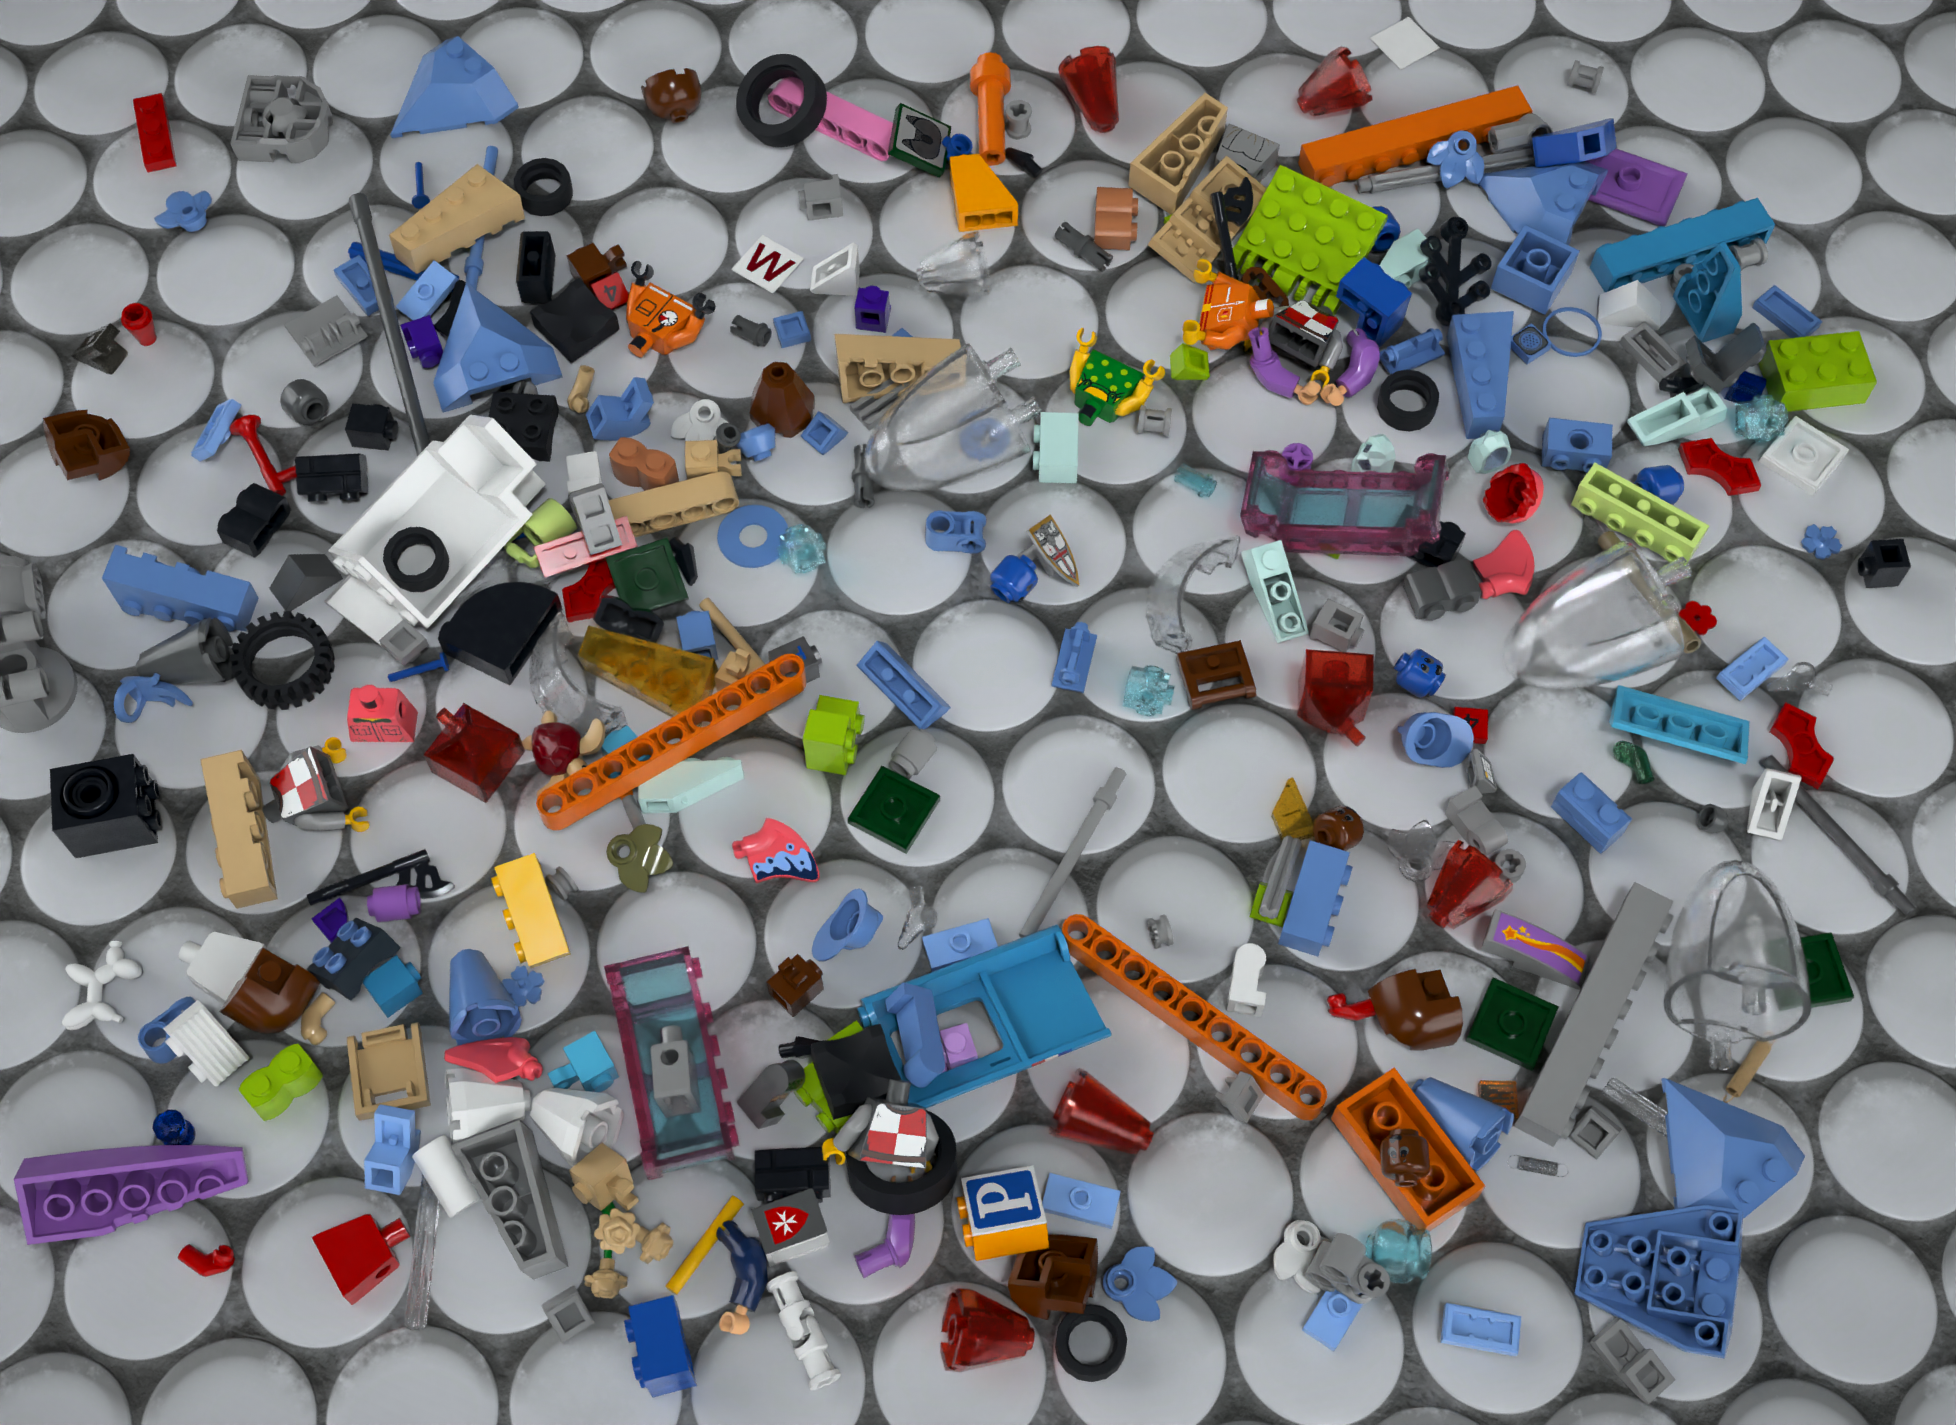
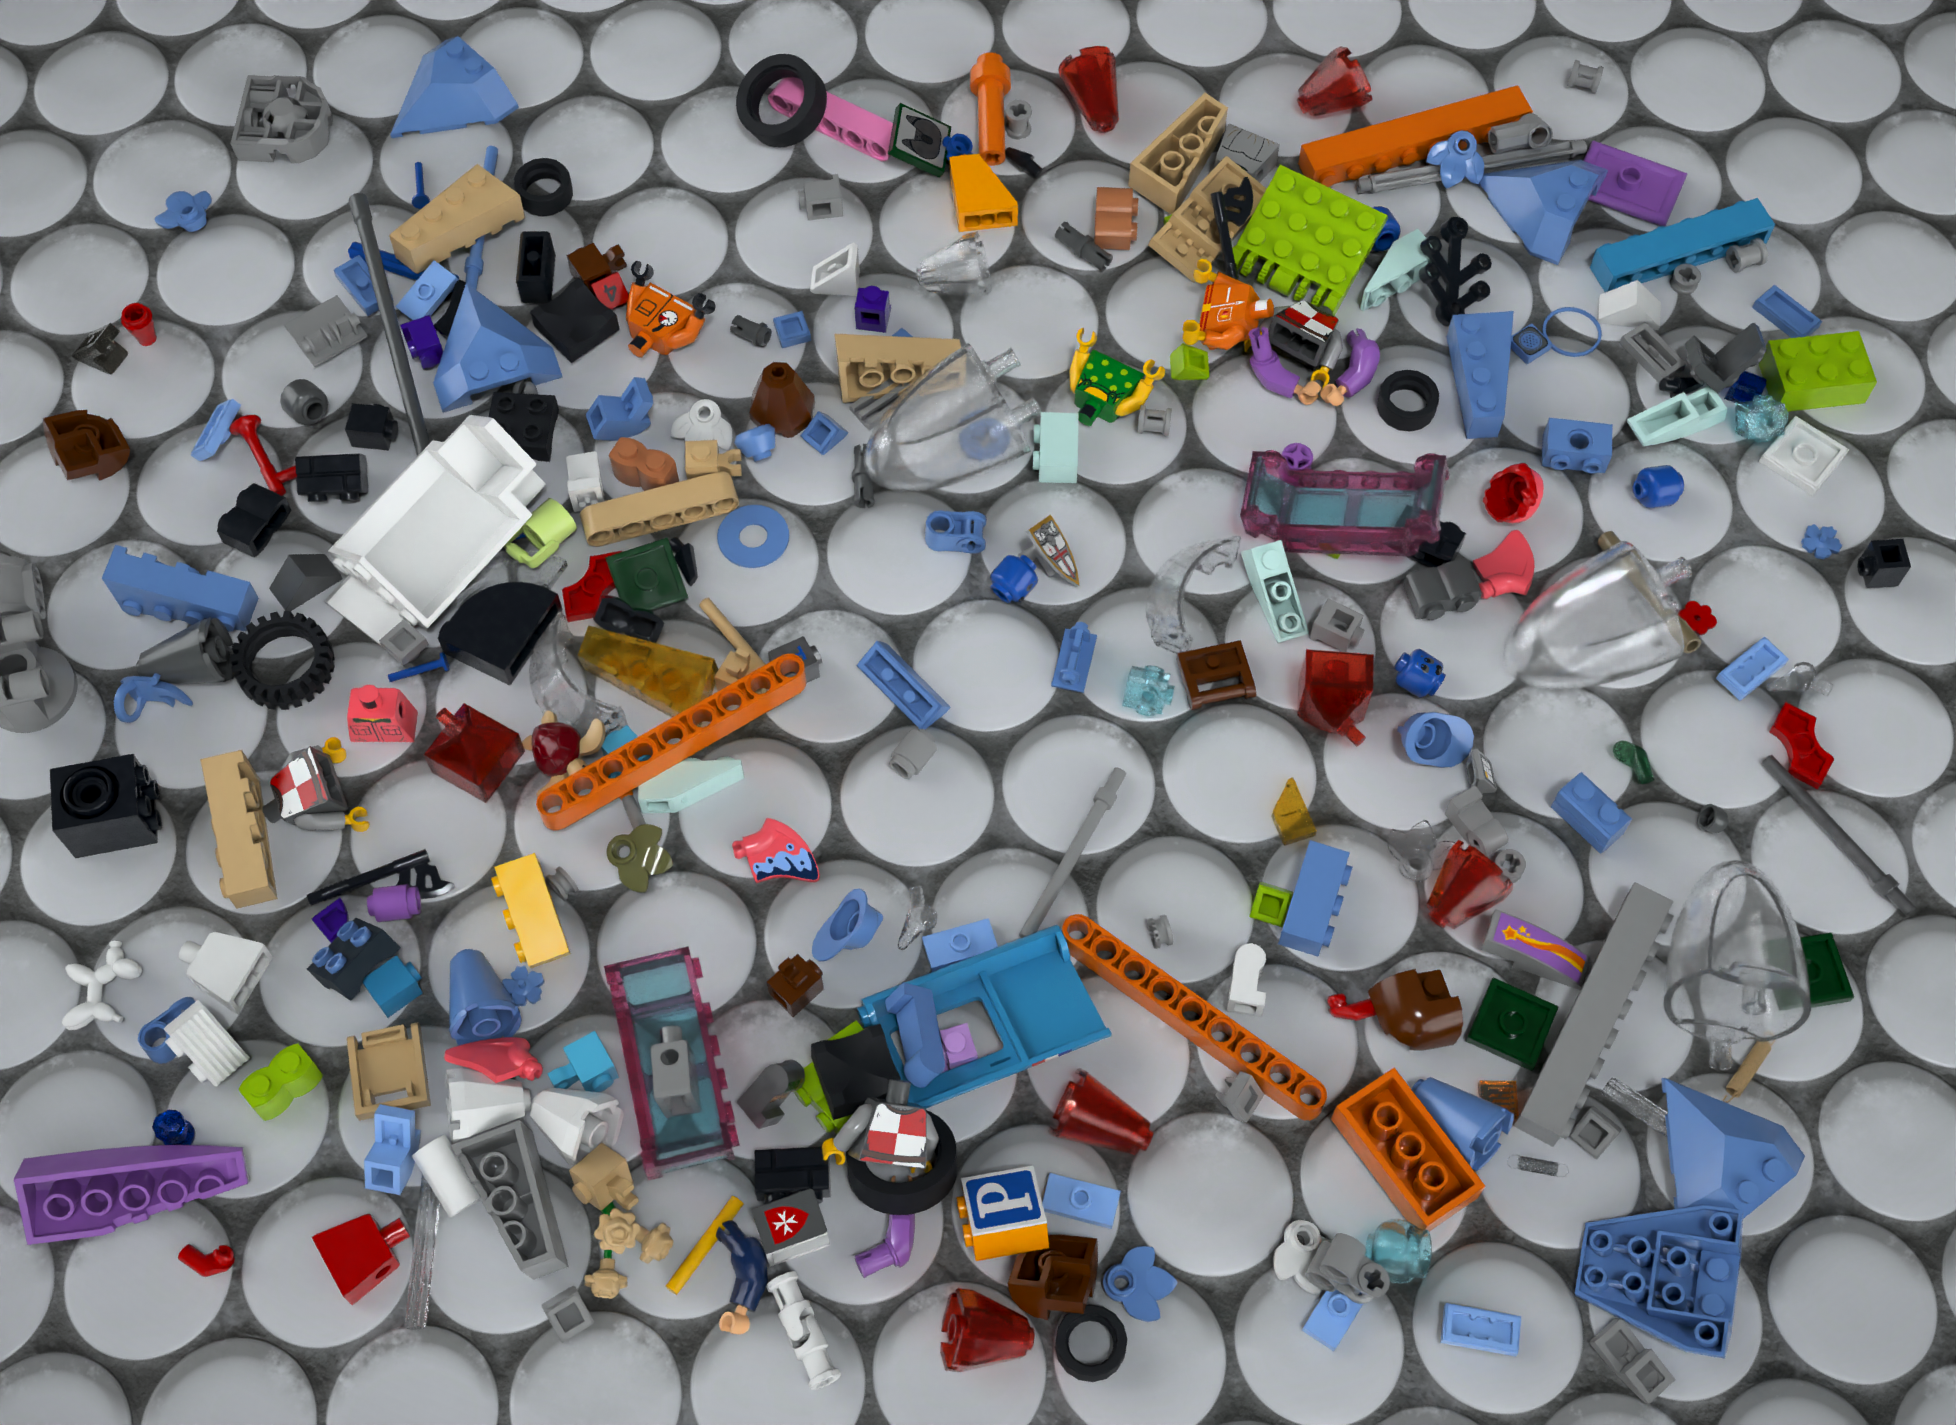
(154, 132): red plate -> none
(270, 994): reddish brown brick -> none
(312, 1018): tan arm -> none
(408, 538): black tyre -> none
(572, 551): plate -> none
(577, 398): tan arm -> none
(595, 518): light grey tile -> none
(662, 1352): blue brick -> none
(672, 94): reddish brown cylinder -> none
(697, 634): medium blue brick -> none
(727, 437): dark grey pin -> none
(767, 264): white sticker -> none
(799, 1048): black bar -> none
(808, 556): clear light blue brick -> none
(832, 734): lime brick -> none
(894, 809): dark green tile -> none
(1196, 480): clear light blue pin -> none
(1267, 287): reddish brown beam -> none
(1280, 877): light grey axle -> none
(1339, 828): reddish brown head -> none
(1375, 455): light aqua rock -> none
(1376, 299): blue brick -> none
(1404, 43): white sticker -> none
(1405, 1157): reddish brown head -> none
(1413, 352): medium blue hinge -> none
(1477, 720): red tile -> none
(1489, 452): light aqua rock -> none
(1534, 269): medium blue brick -> none
(1575, 144): blue slope -> none
(1639, 514): yellowish green brick -> none
(1680, 724): medium azure slope -> none
(1712, 295): dark azure wedge -> none
(1732, 473): red tile -> none
(1772, 803): white slope -> none

